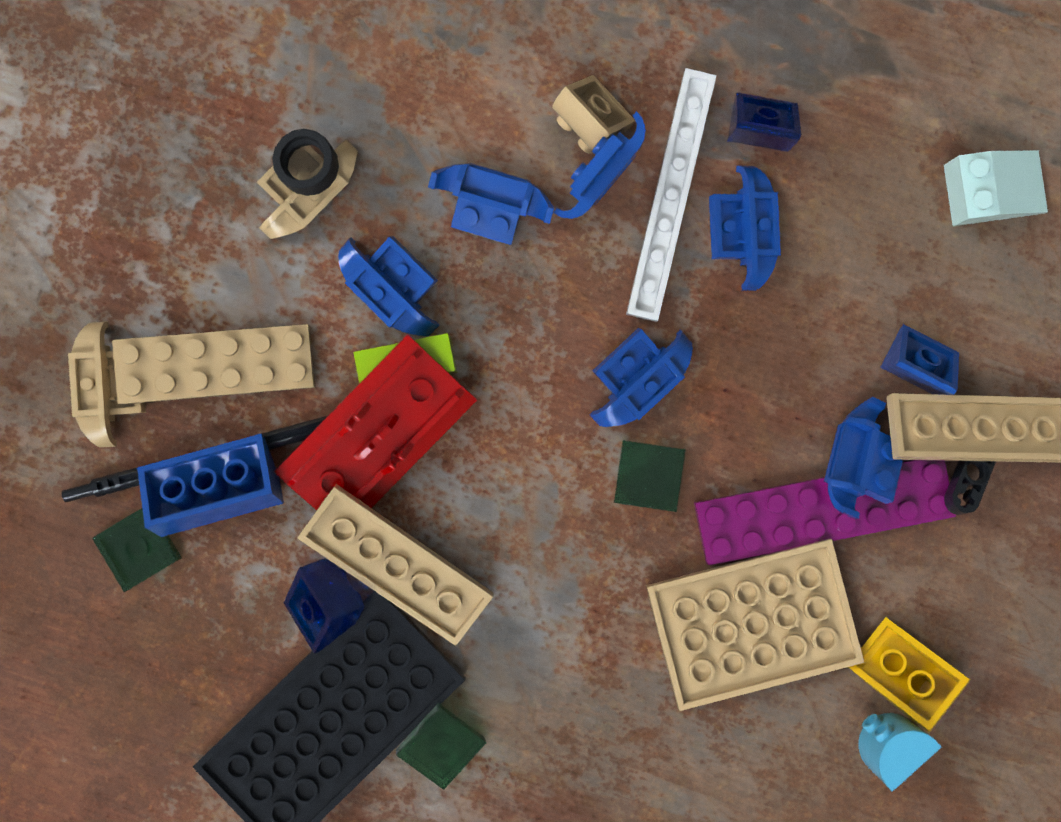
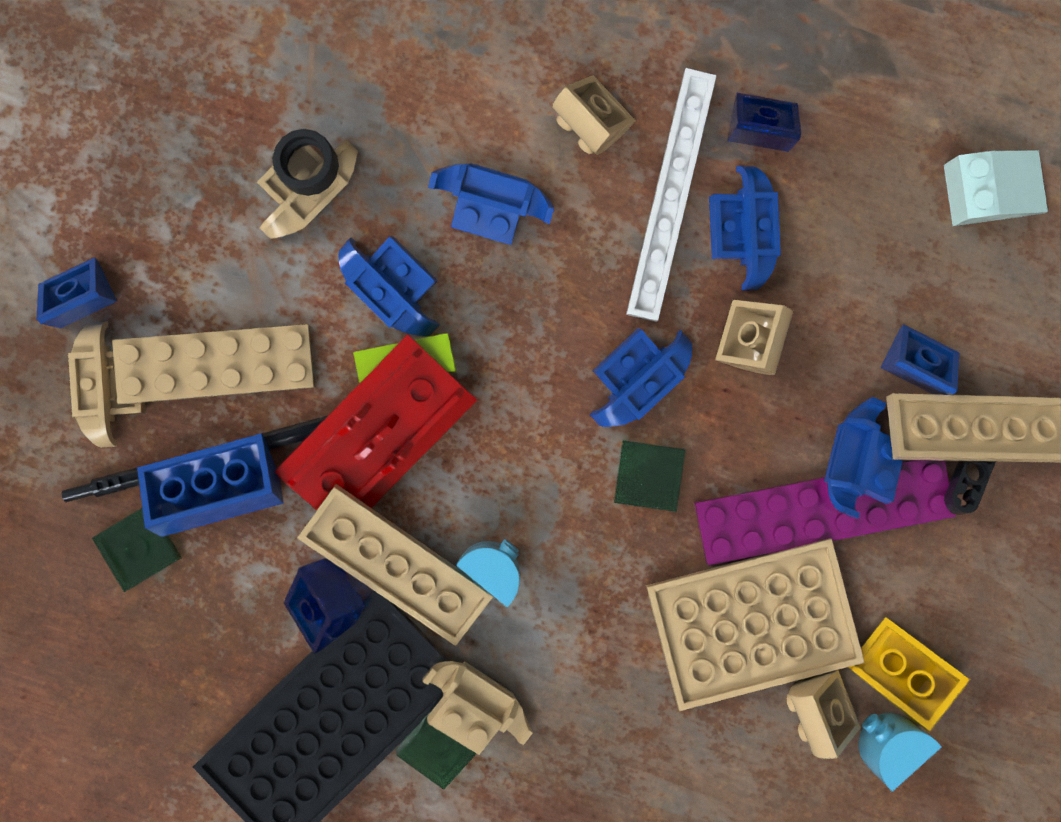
(73, 295): none -> blue slope
(474, 706): none -> tan plate
(493, 568): none -> medium azure brick
(608, 164): blue plate -> none
(754, 336): none -> tan brick
(824, 713): none -> tan brick

